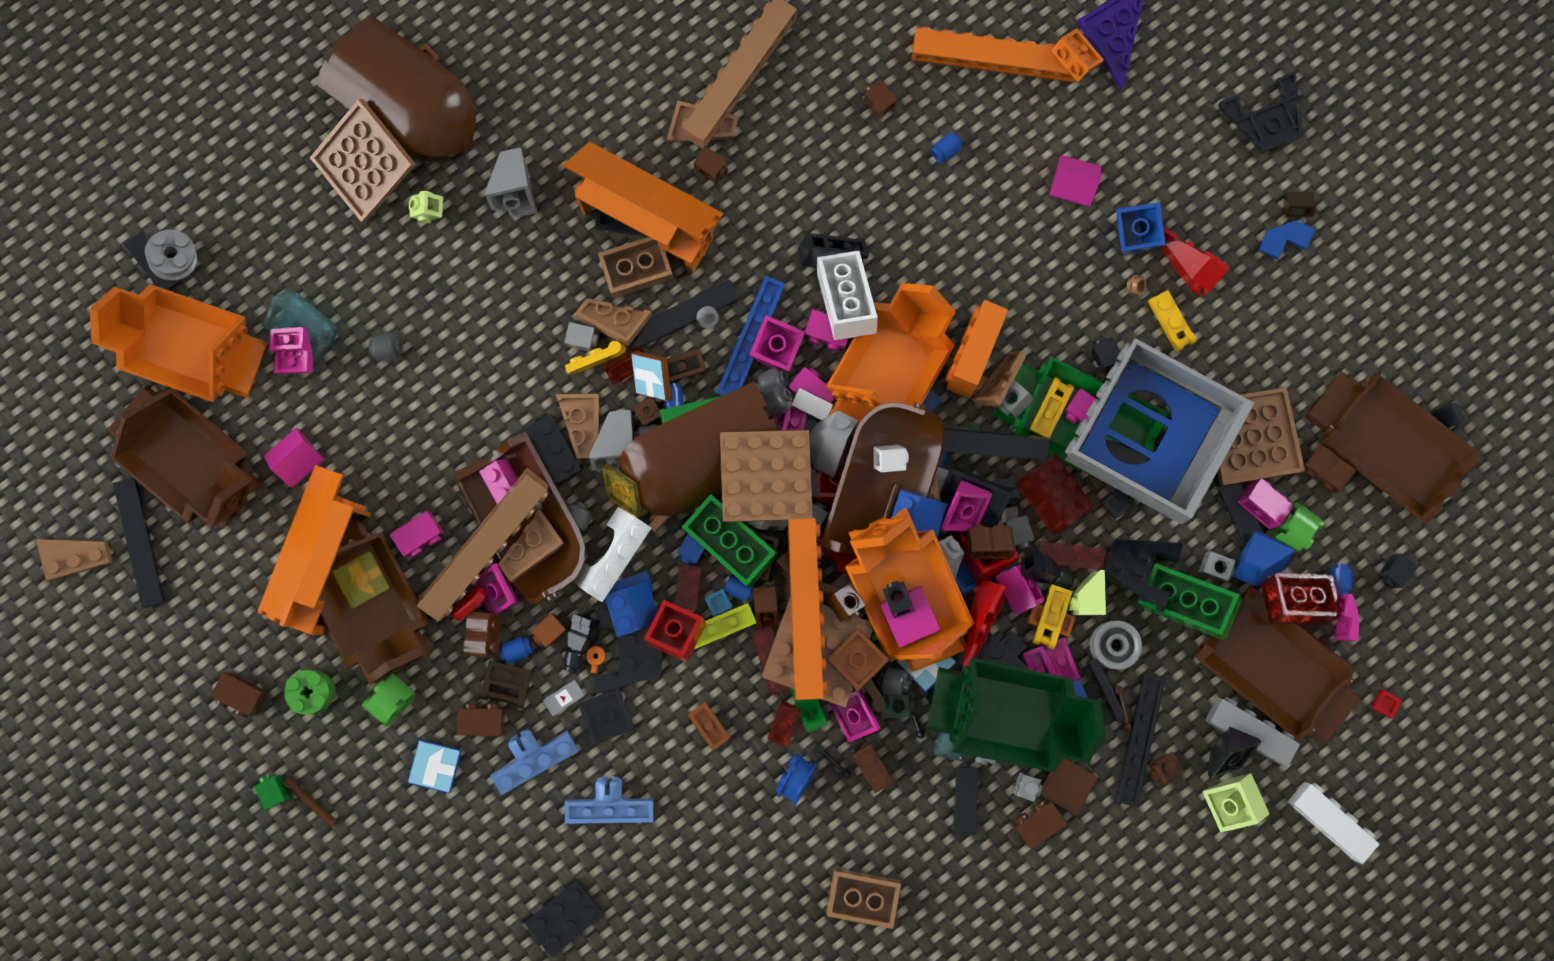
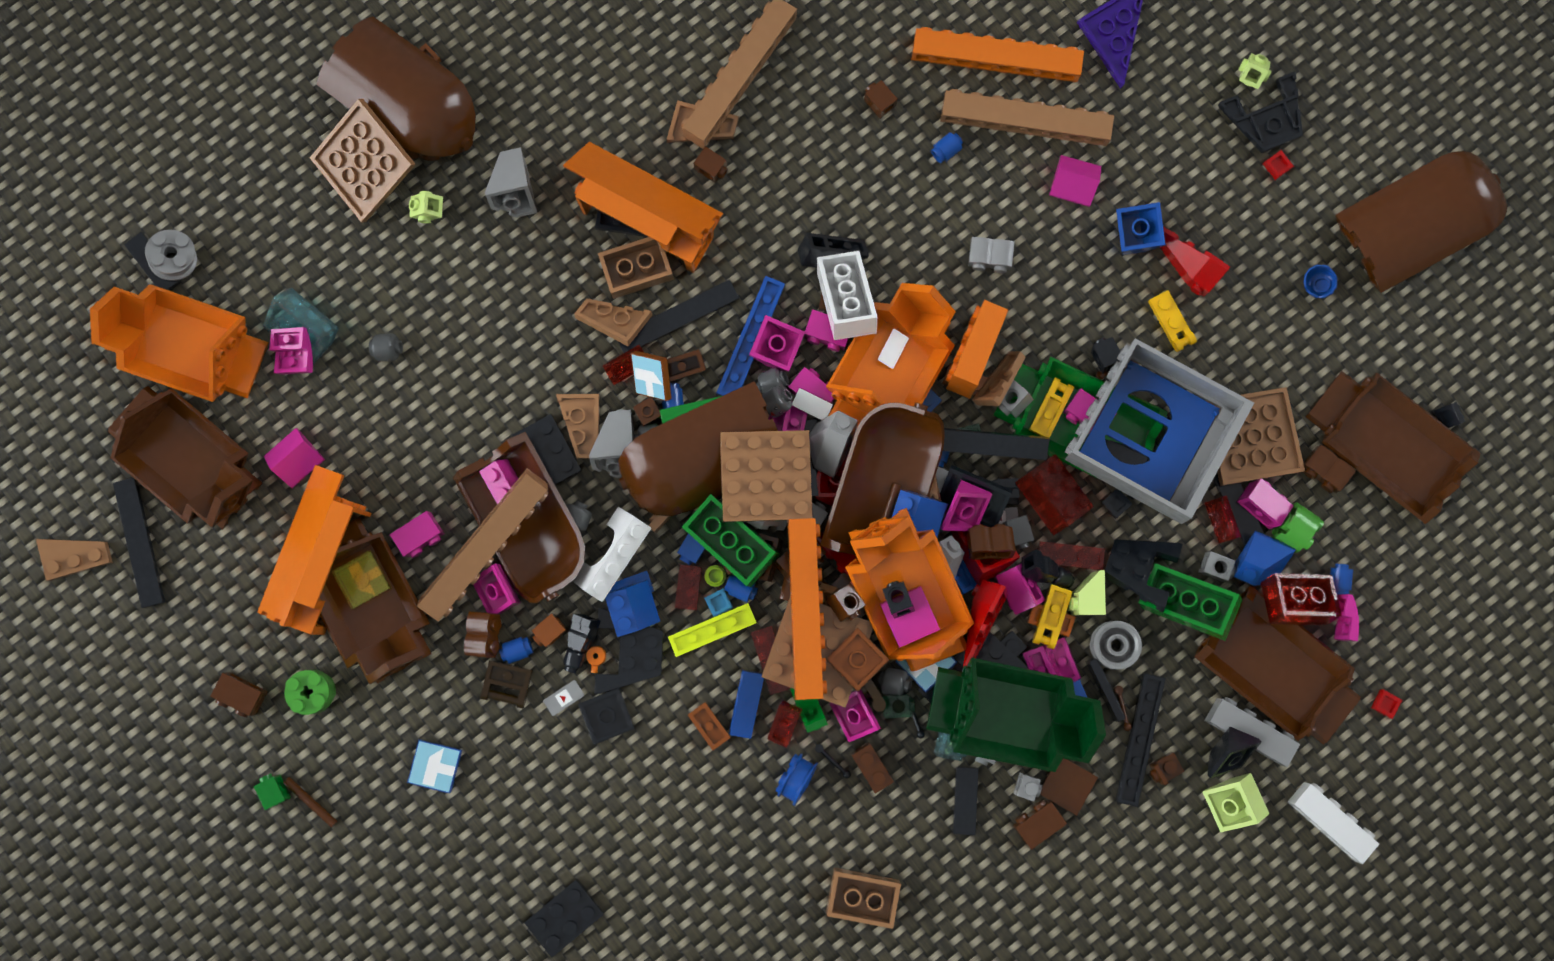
(389, 700): bright green brick -> none
(468, 603): red tile -> none
(481, 721): reddish brown brick -> none
(532, 547): medium nougat wing -> none
(532, 759): medium blue plate -> none
(581, 337): light grey brick -> none
(595, 358): yellow plate -> none
(609, 806): medium blue plate -> none
(622, 490): clear yellow tile -> none
(675, 631): red brick -> none
(707, 317): light grey tile -> none
(715, 575): none -> lime plate
(746, 704): none -> blue tile
(766, 607): reddish brown brick -> none
(890, 458): white brick -> none
(893, 348): none -> white sticker
(991, 254): none -> light grey brick
(1027, 118): none -> medium nougat brick
(1077, 54): orange bracket -> none
(1136, 285): medium nougat plate -> none
(1222, 519): none -> clear red plate
(1254, 70): none -> yellowish green brick
(1278, 165): none -> red tile
(1293, 233): blue tile -> none
(1299, 204): dark brown piece -> none
(1320, 281): none -> blue hair
(1397, 571): black brick -> none
(1424, 217): none -> reddish brown panel

